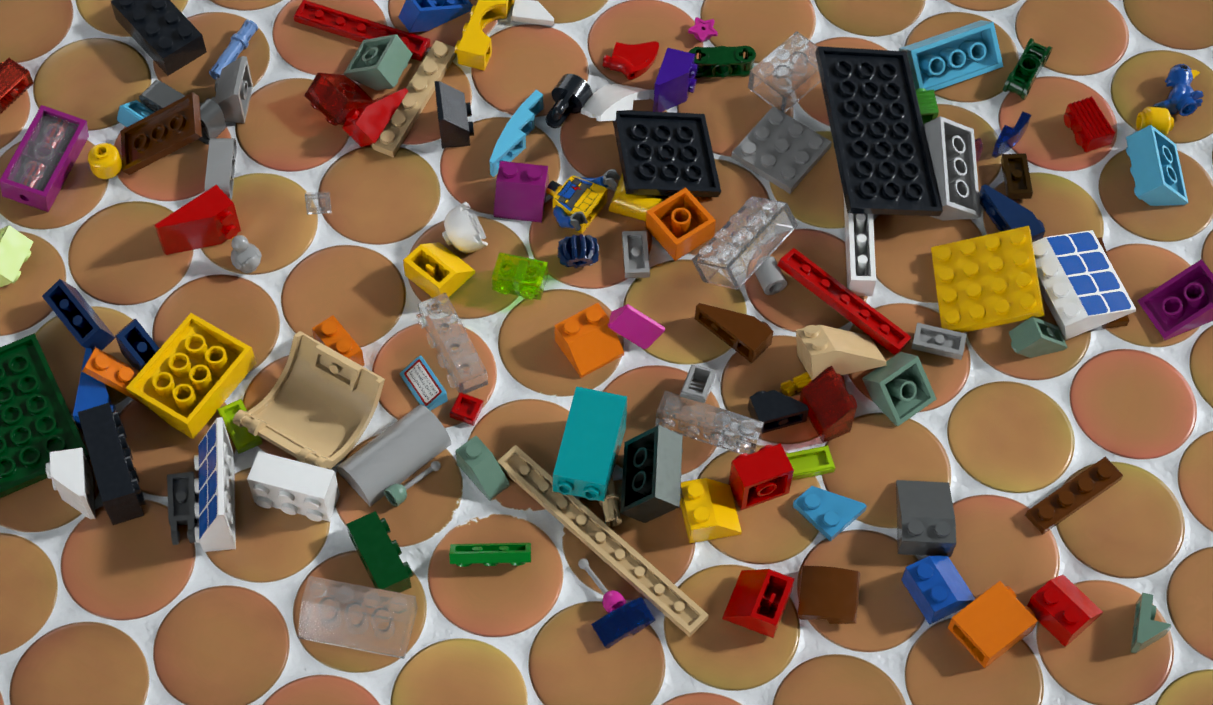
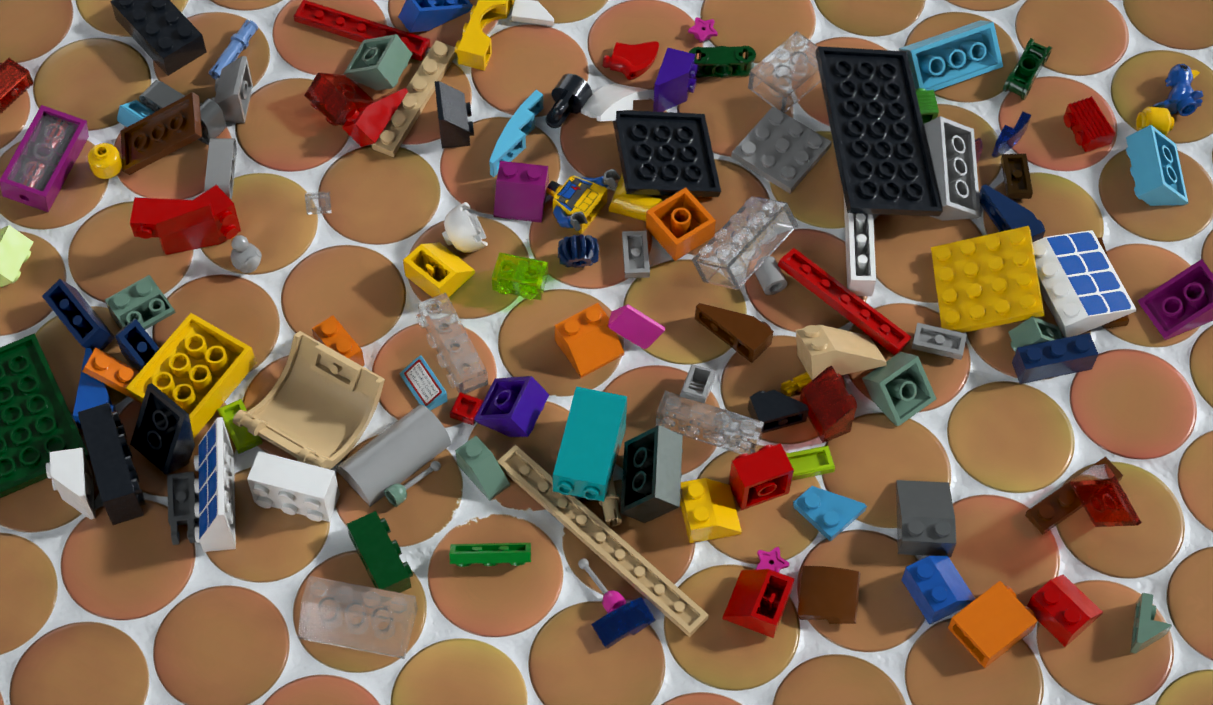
(140, 302): none -> sand green slope
(163, 432): none -> black slope
(166, 216): none -> red slope
(512, 406): none -> dark purple slope
(774, 555): none -> dark pink plate
(1054, 358): none -> dark blue brick
(1104, 498): none -> clear red slope

